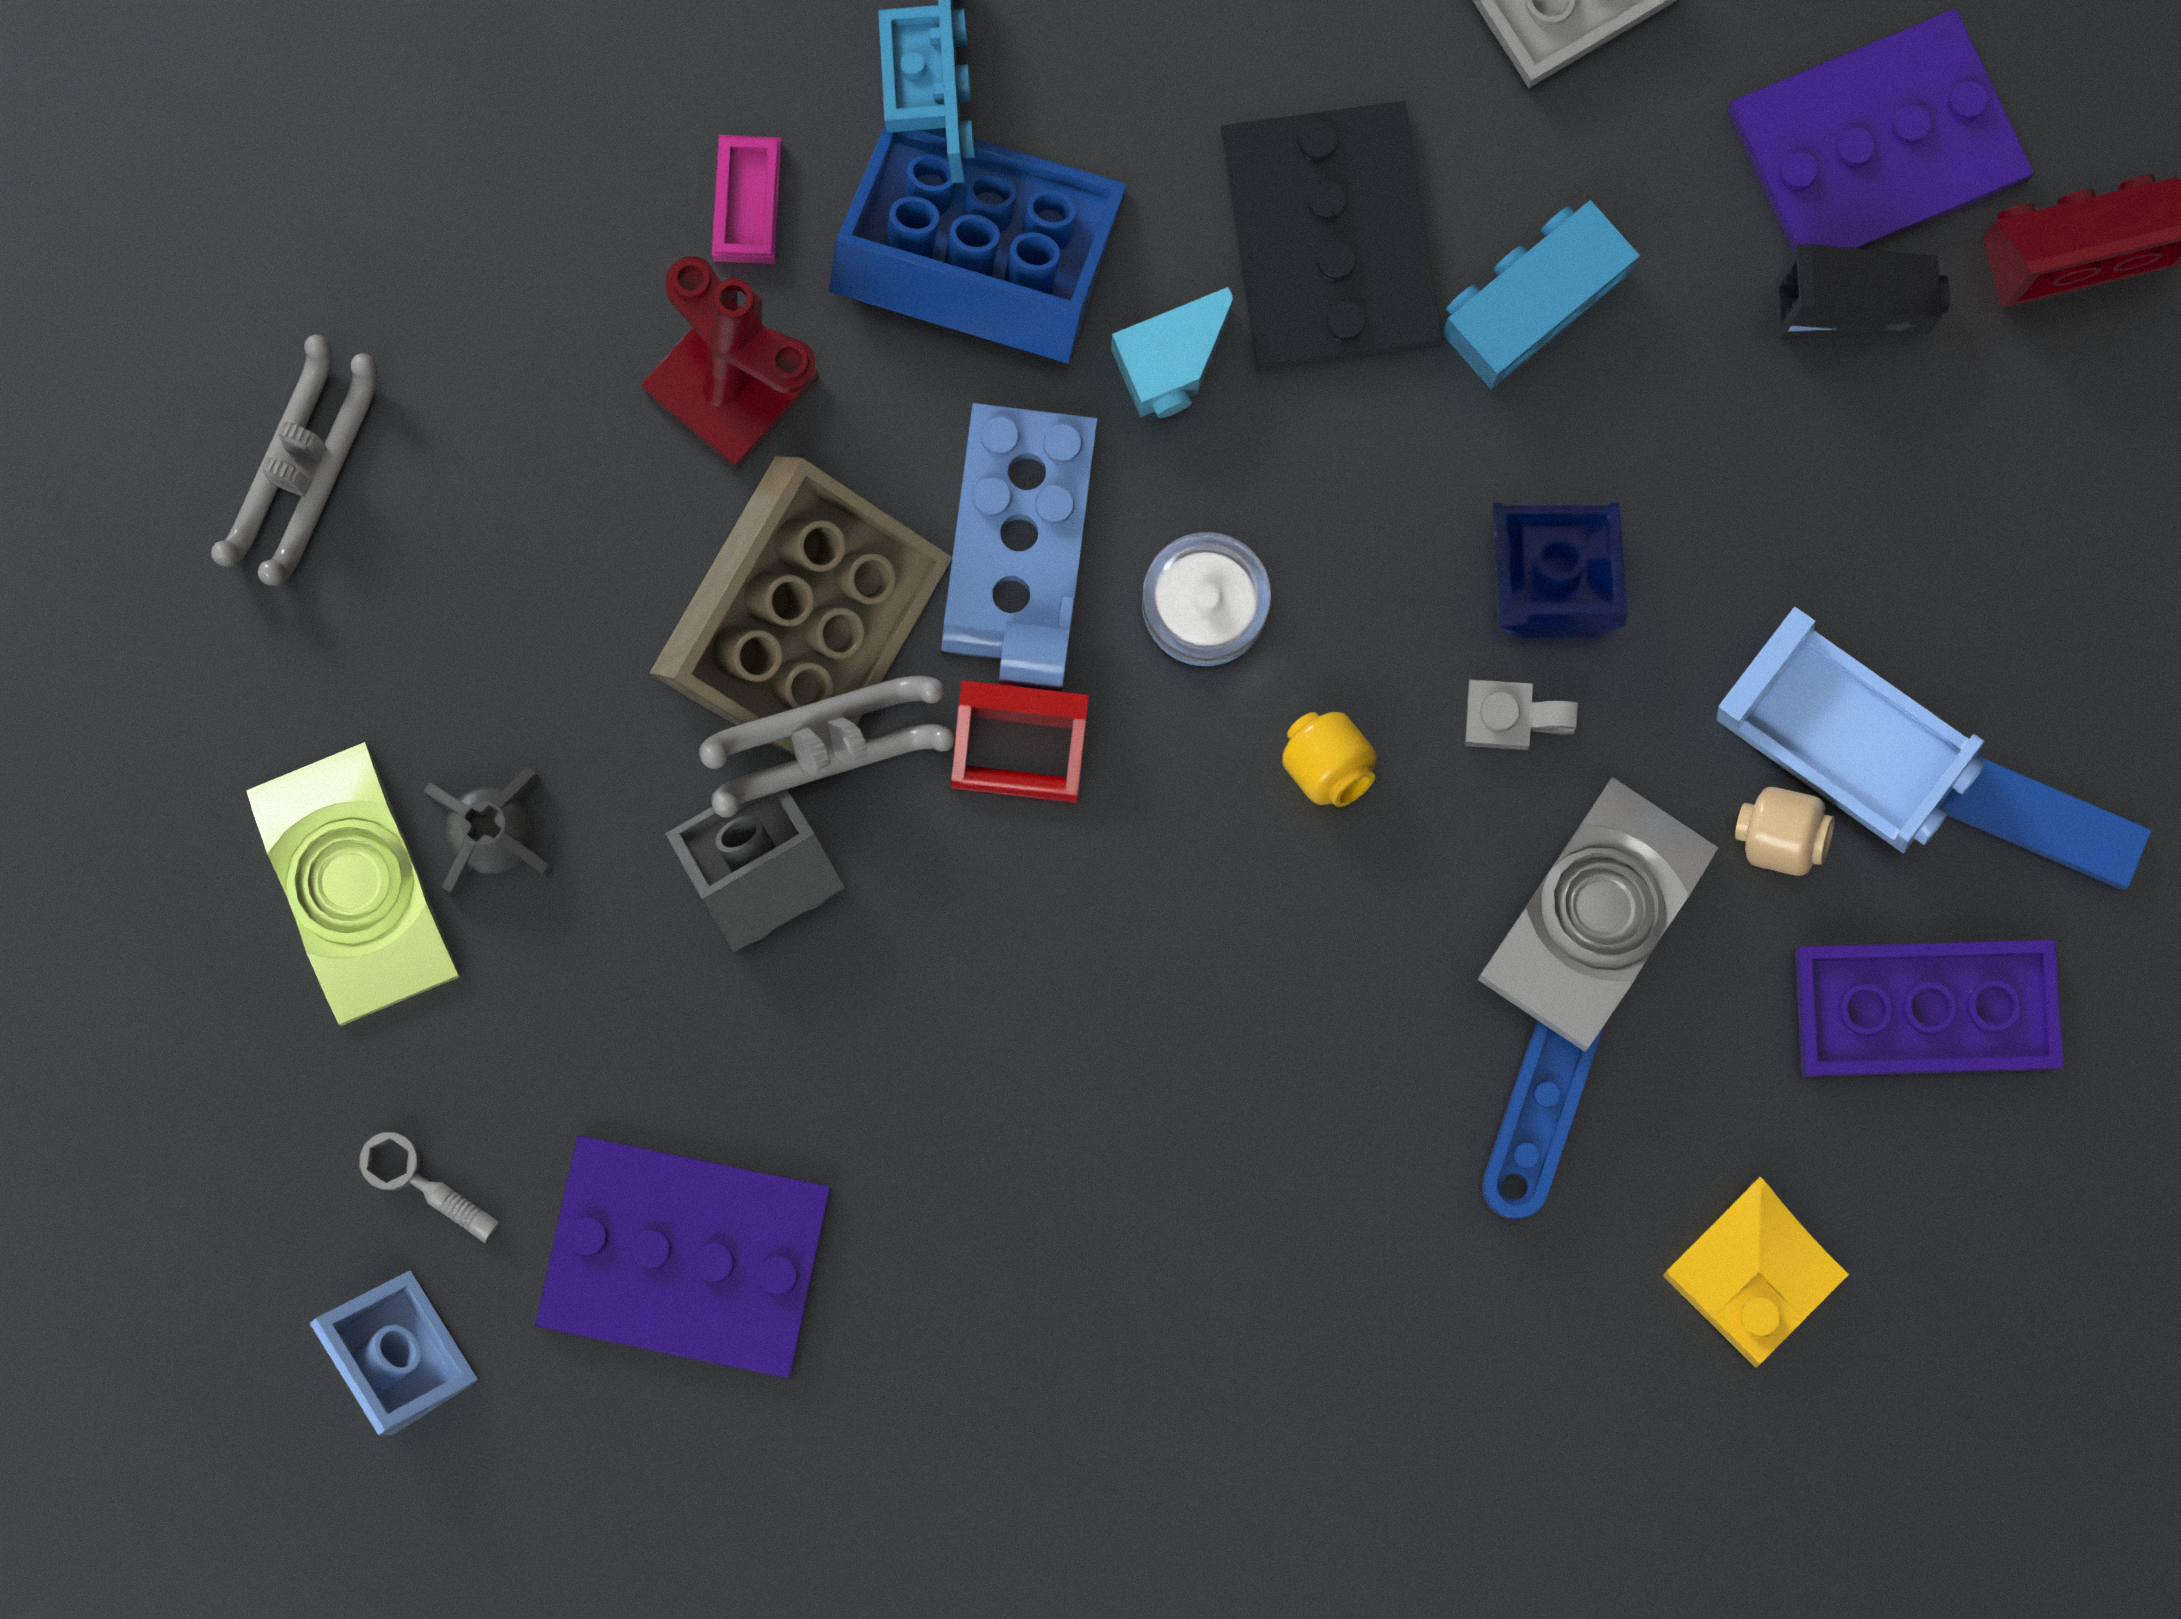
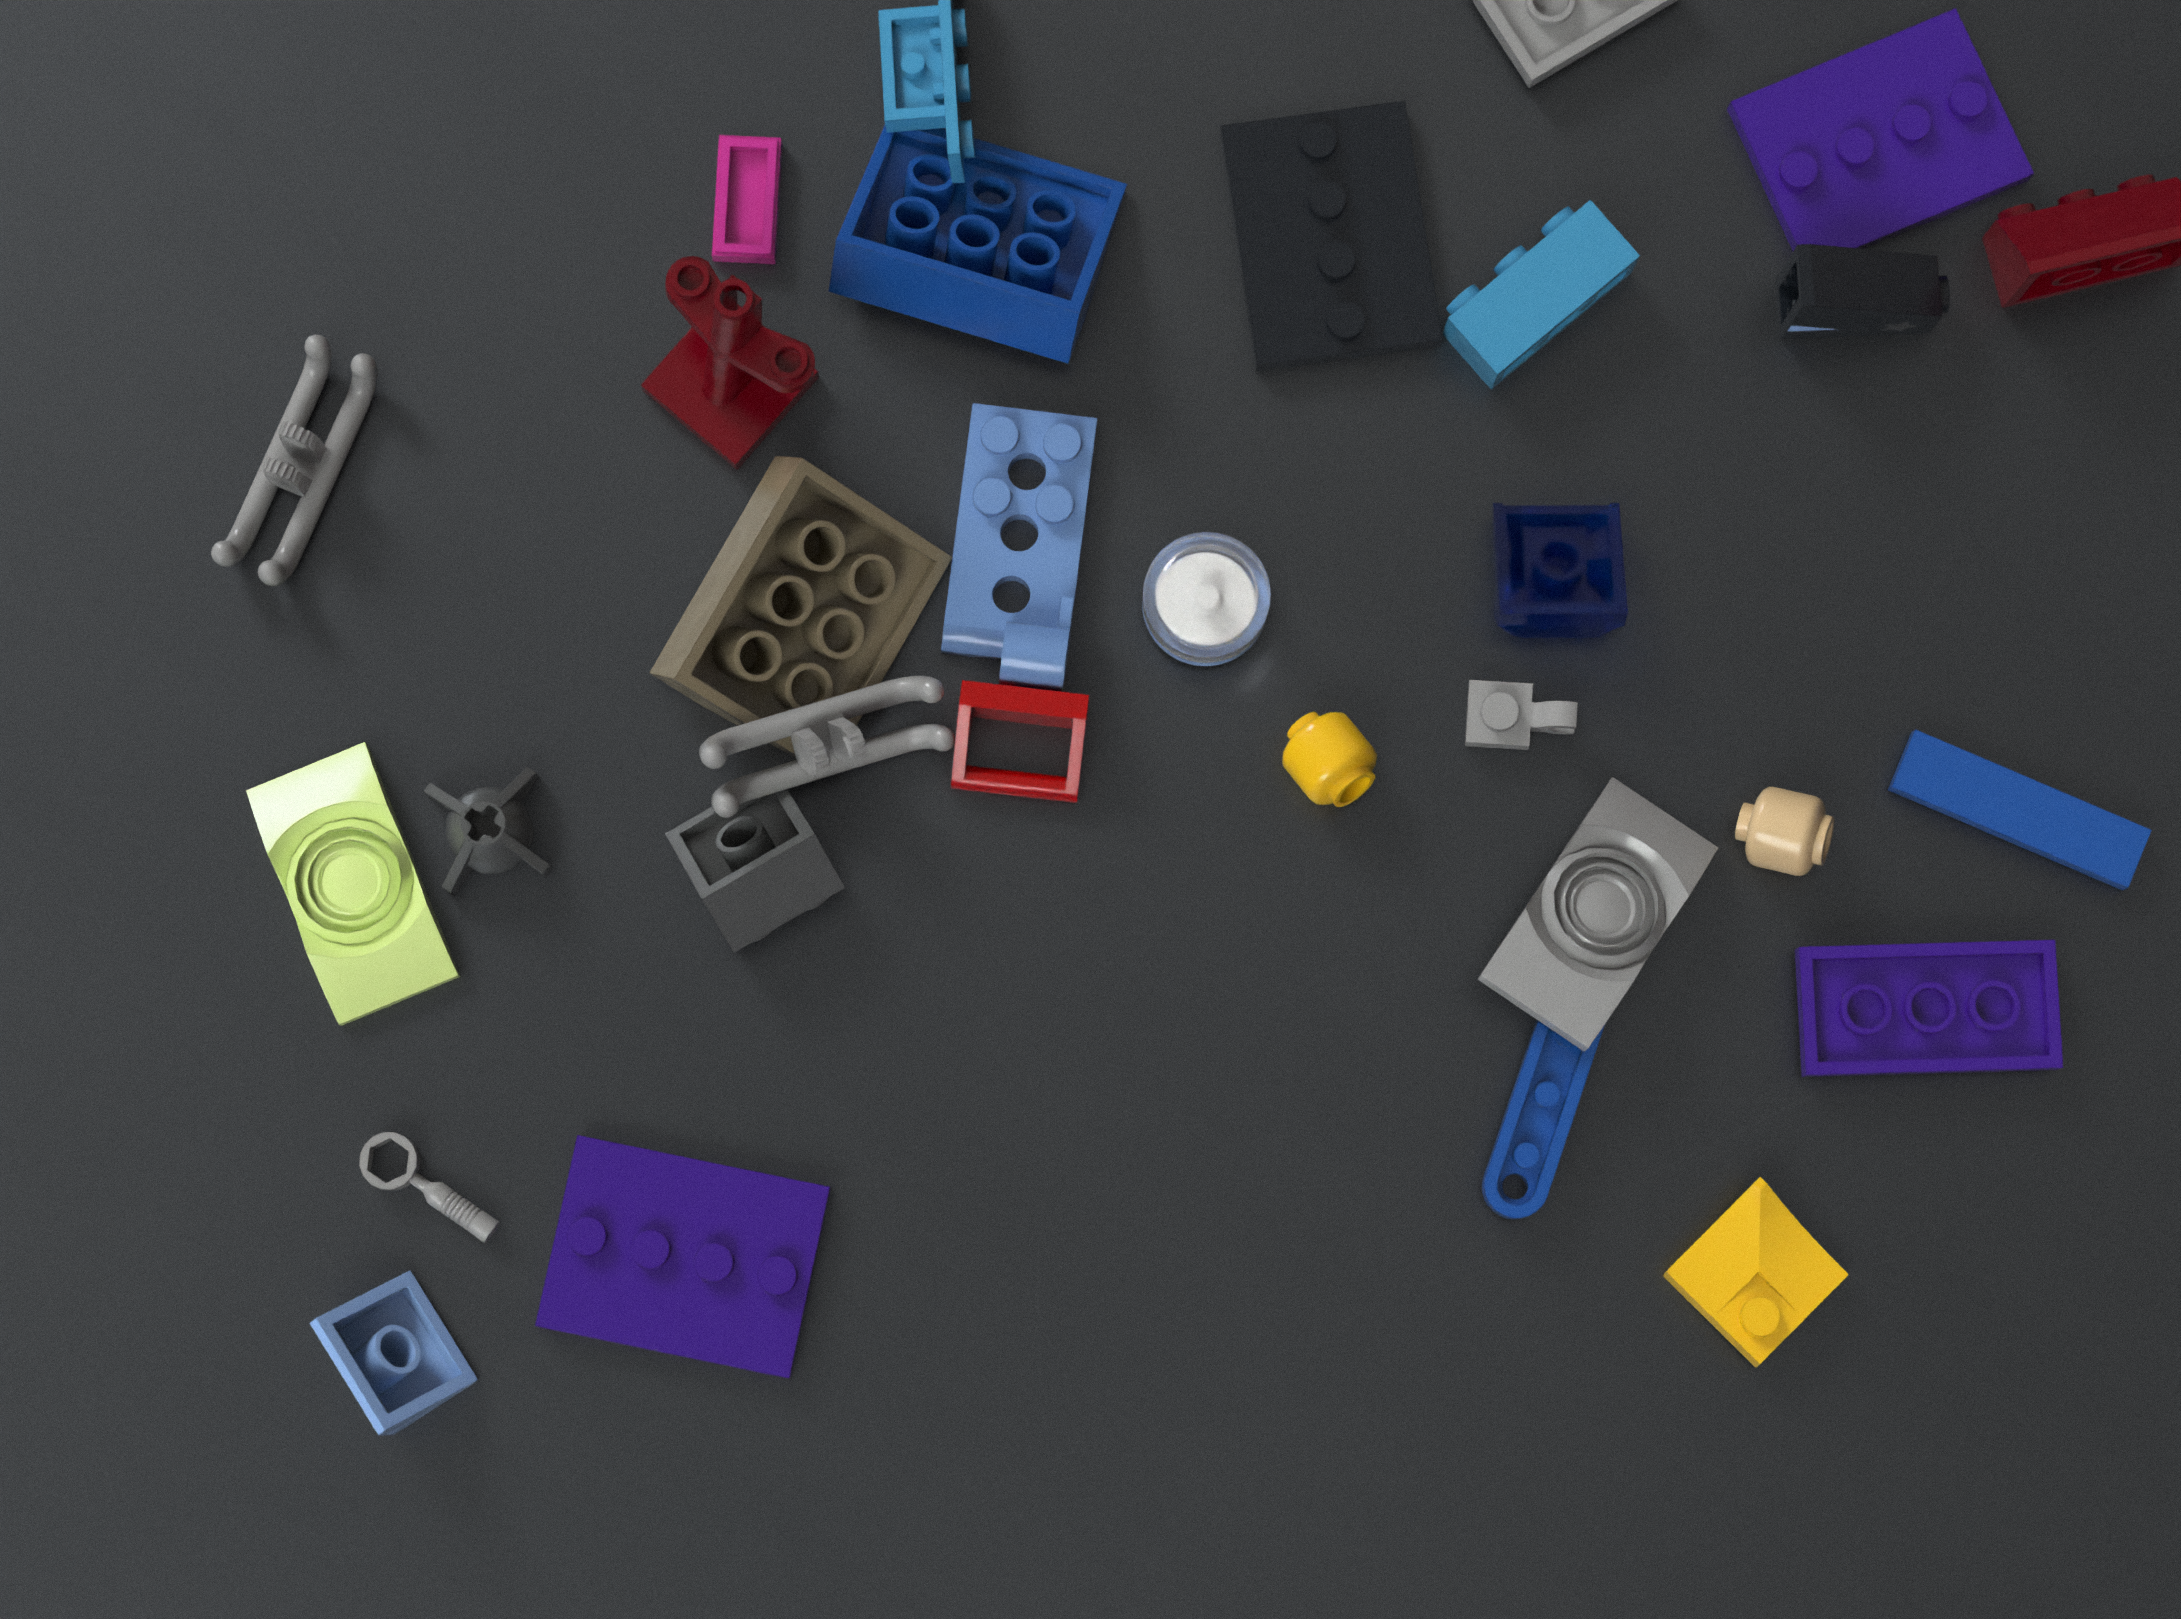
(1171, 353): medium azure slope -> none
(1850, 734): light blue panel -> none

